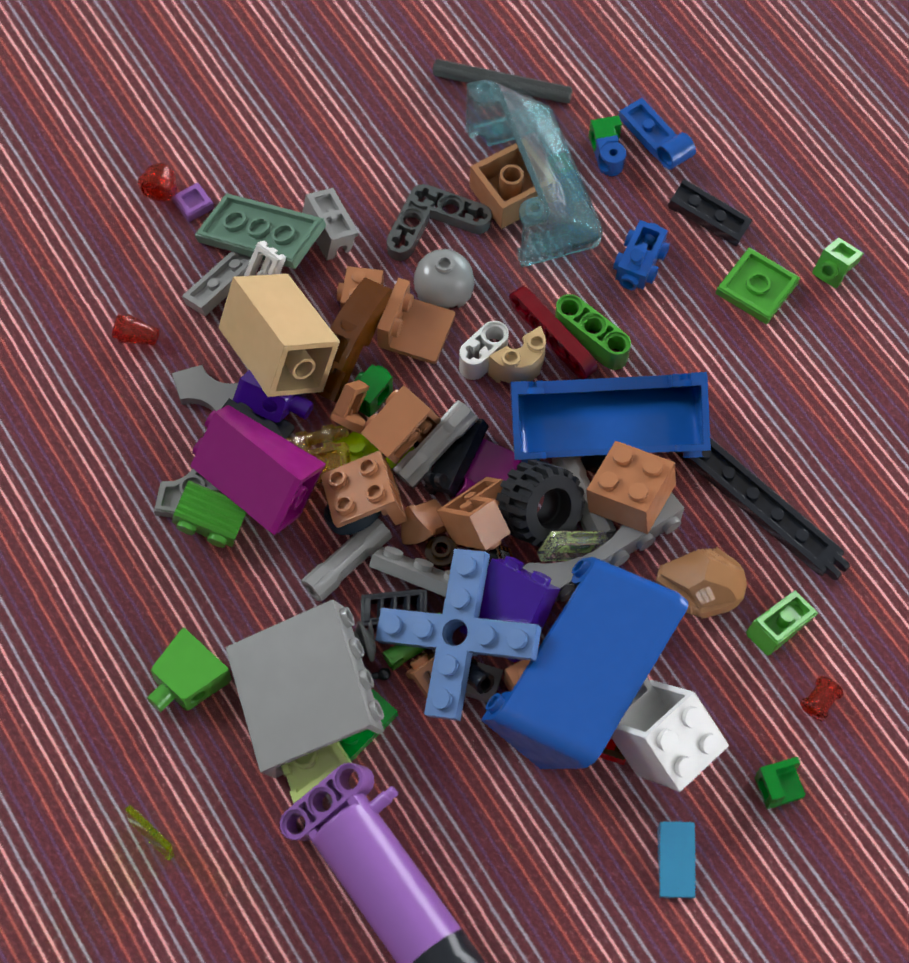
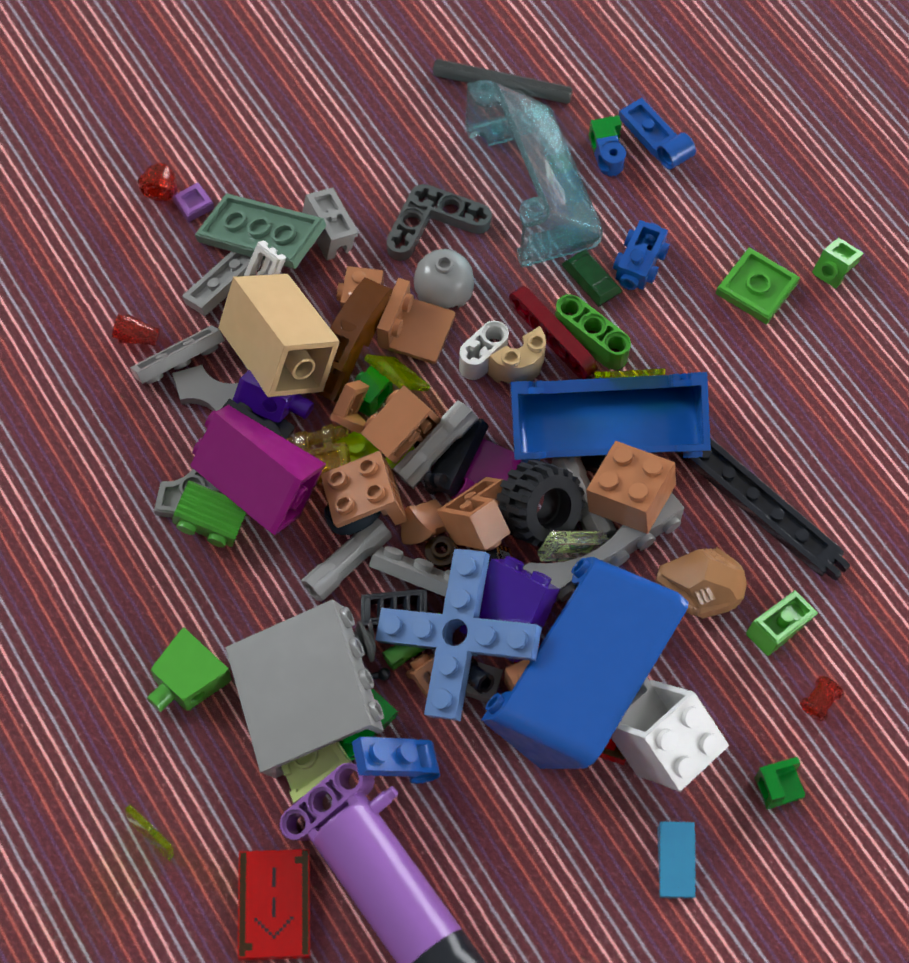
(177, 355): none -> light grey plate
(274, 905): none -> red tile
(396, 758): none -> blue plate
(397, 372): none -> clear neon green piece
(502, 184): nougat brick -> none
(592, 277): none -> dark green tile
(629, 373): none -> clear neon green piece
(709, 212): black hinge -> none

